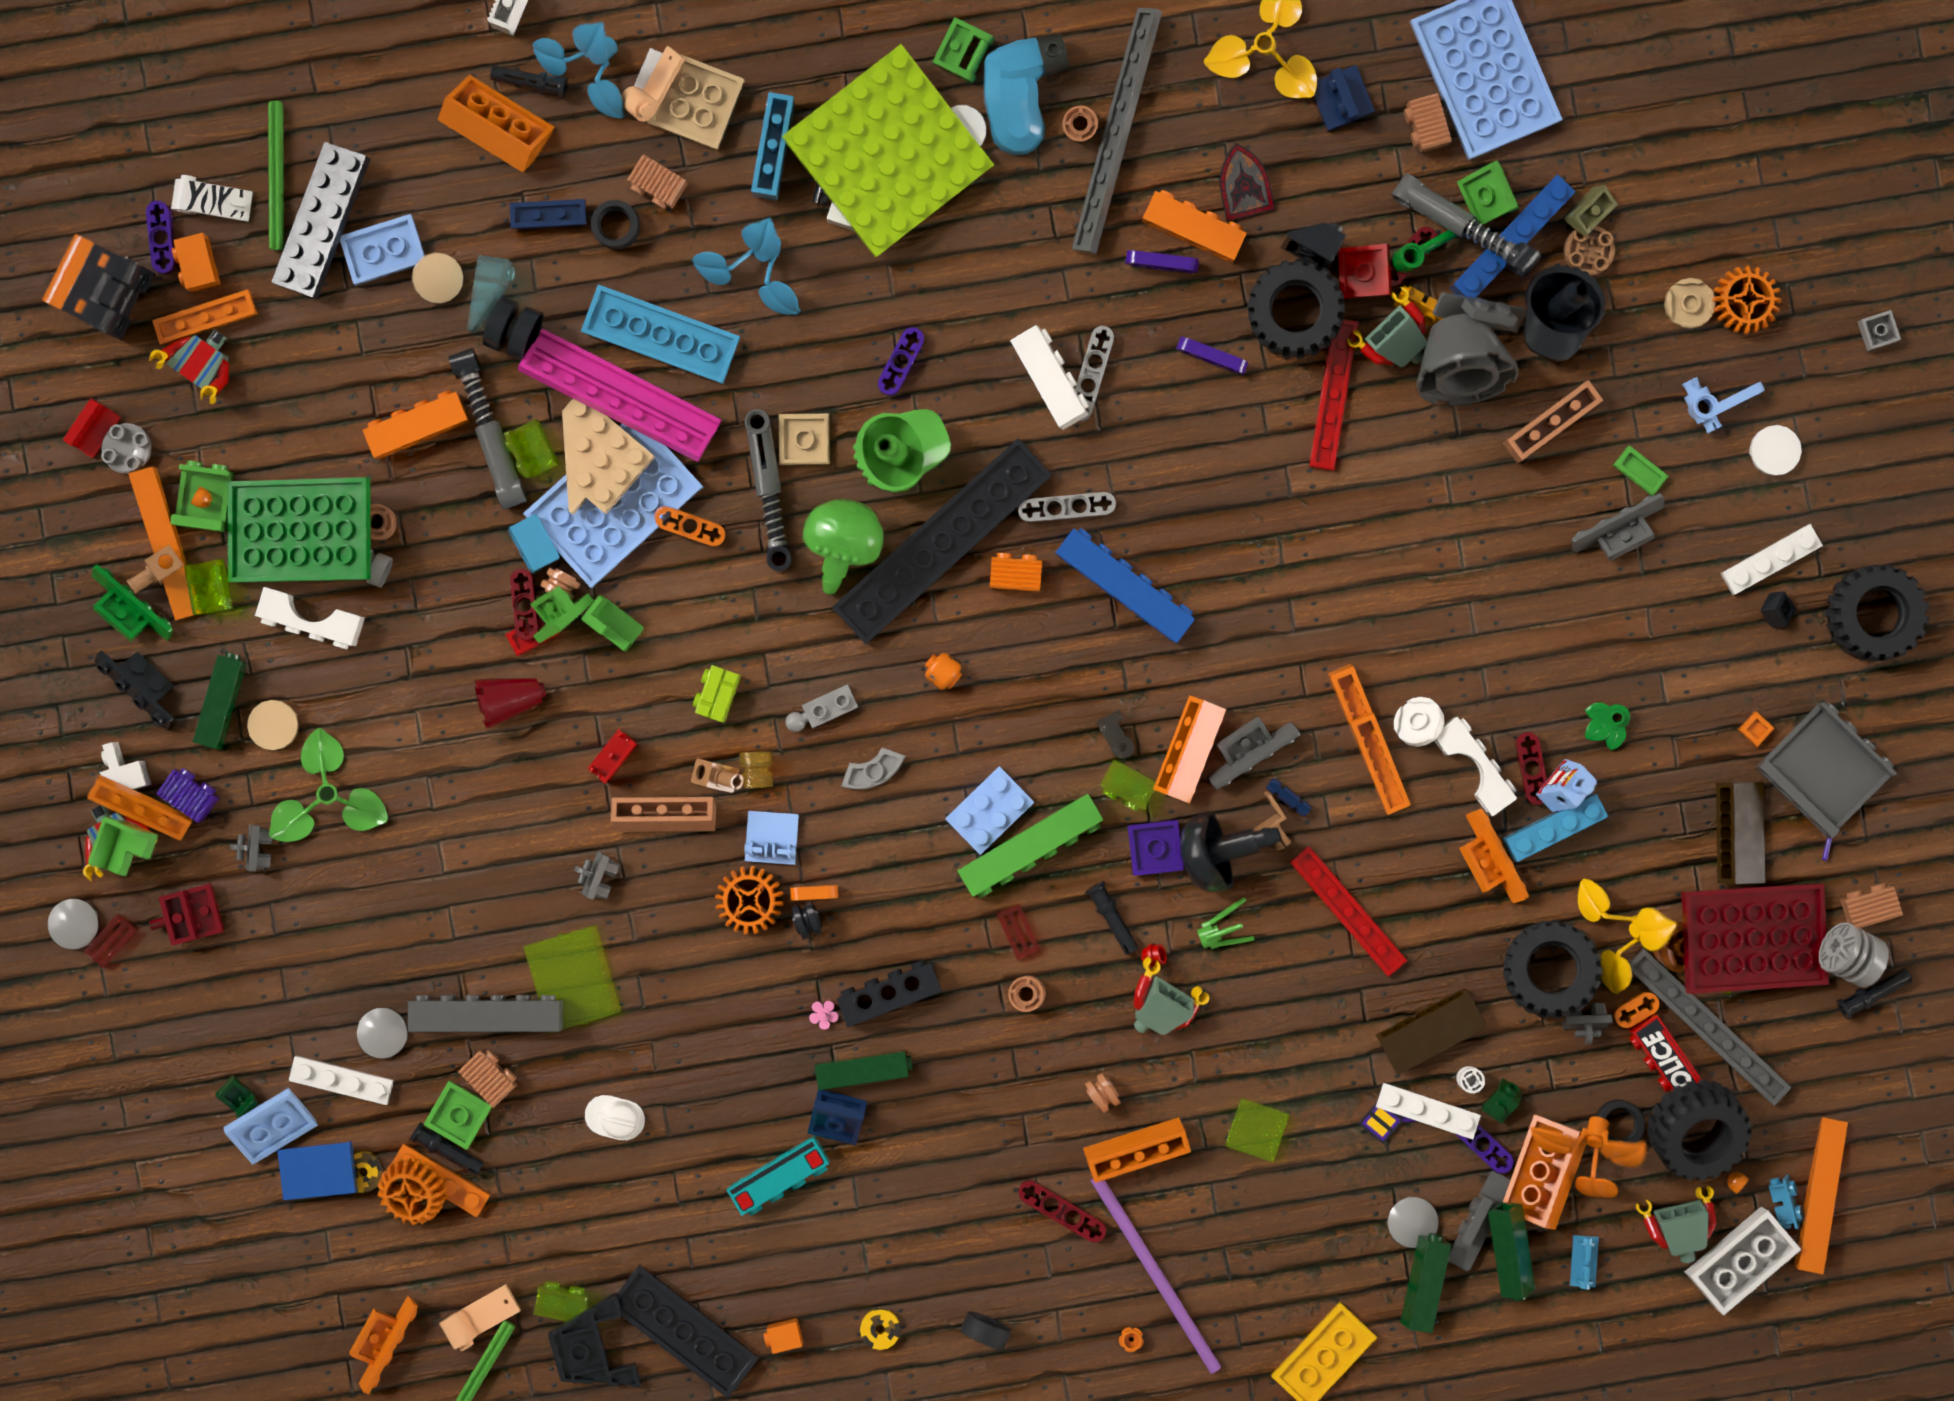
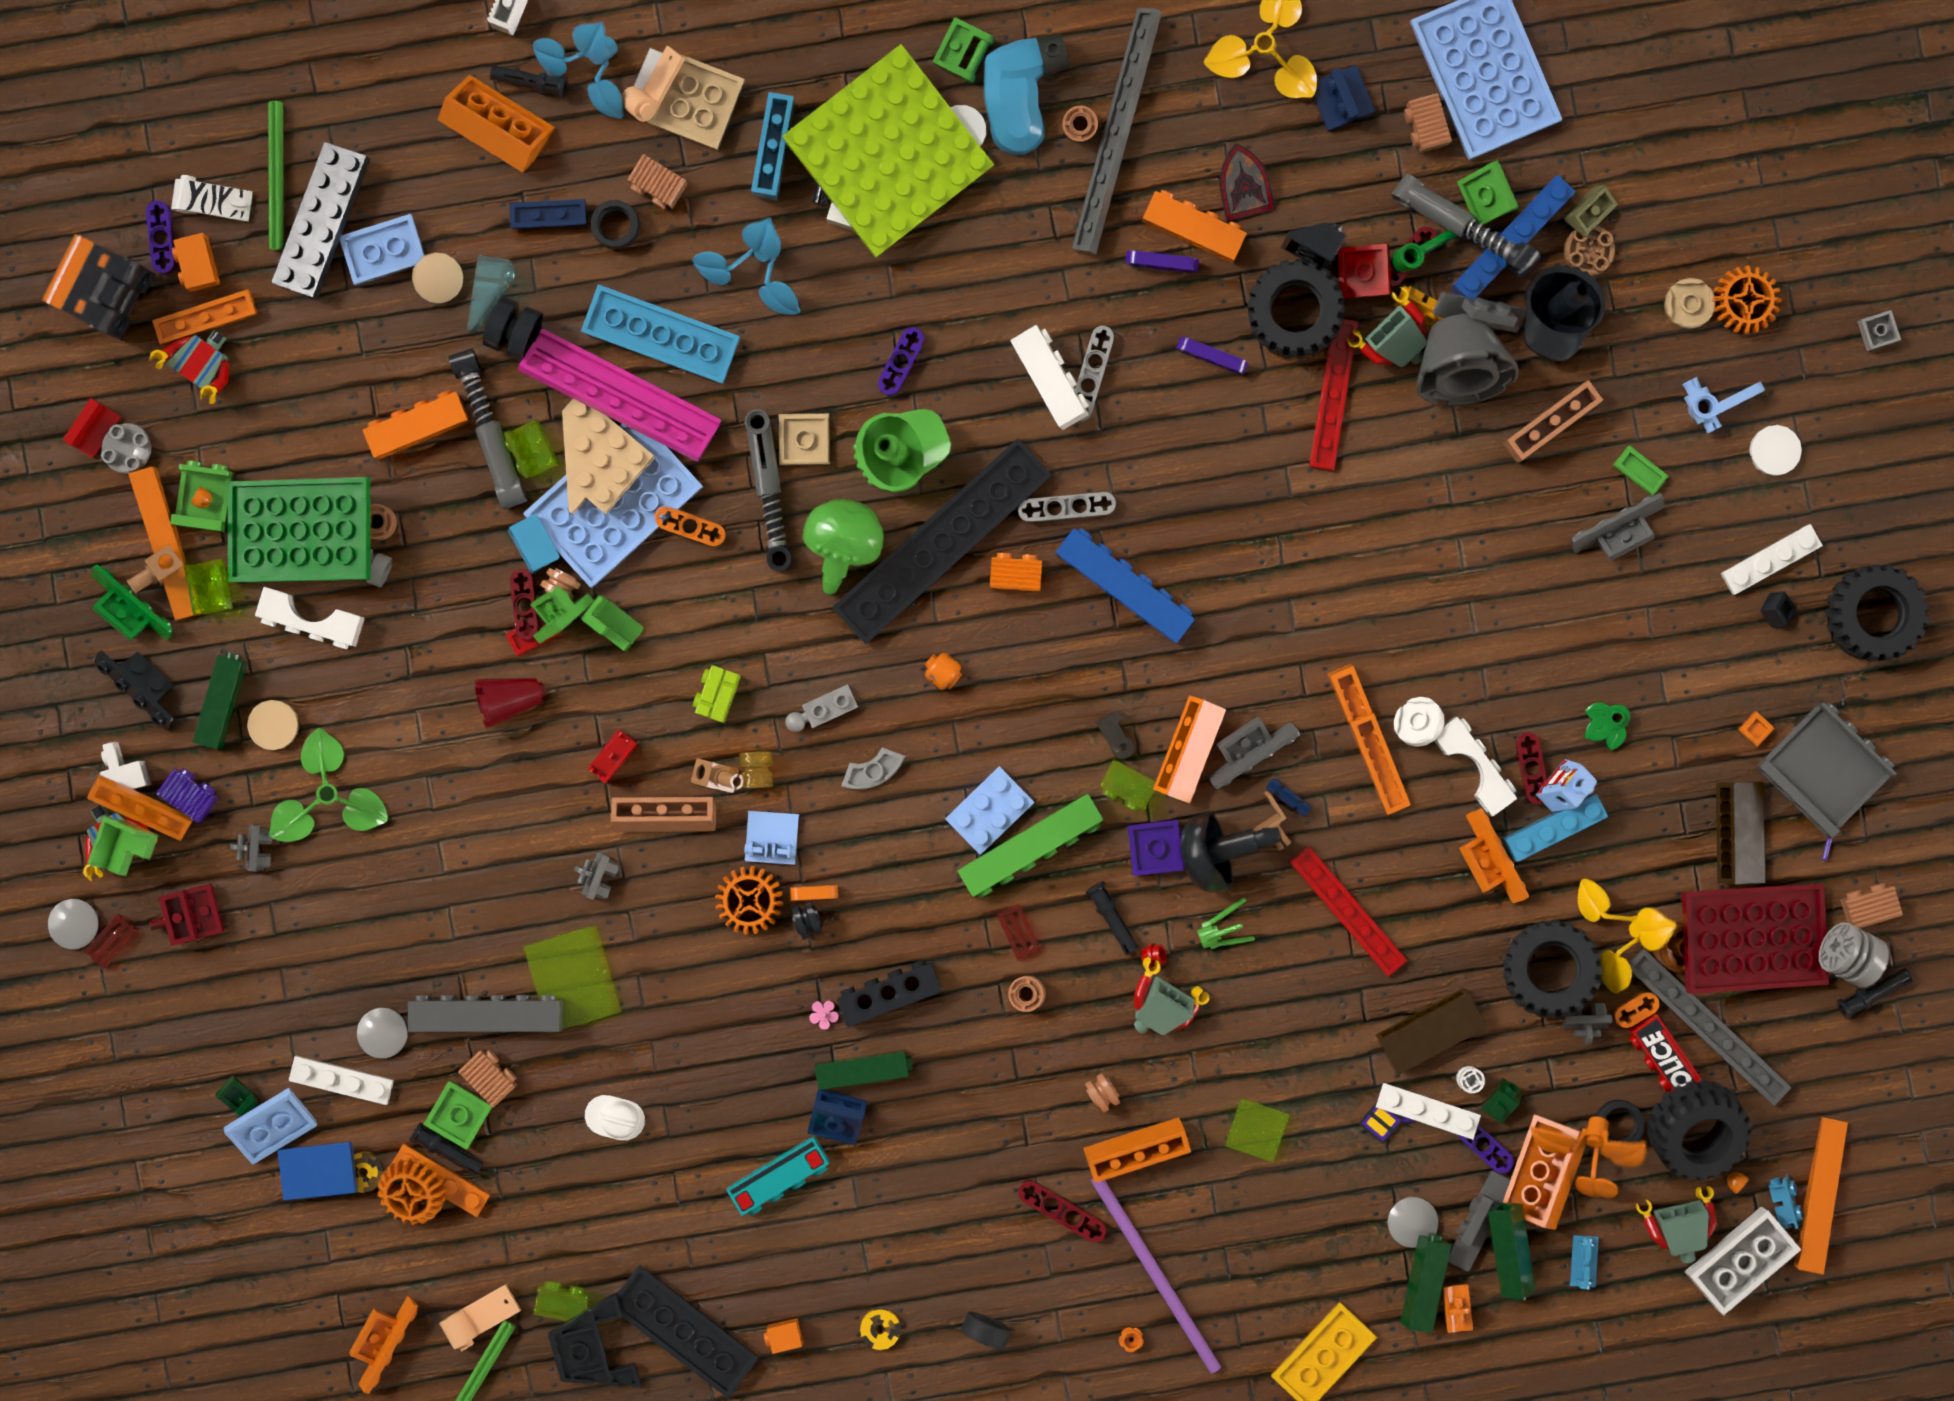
(1457, 1308): none -> orange hips

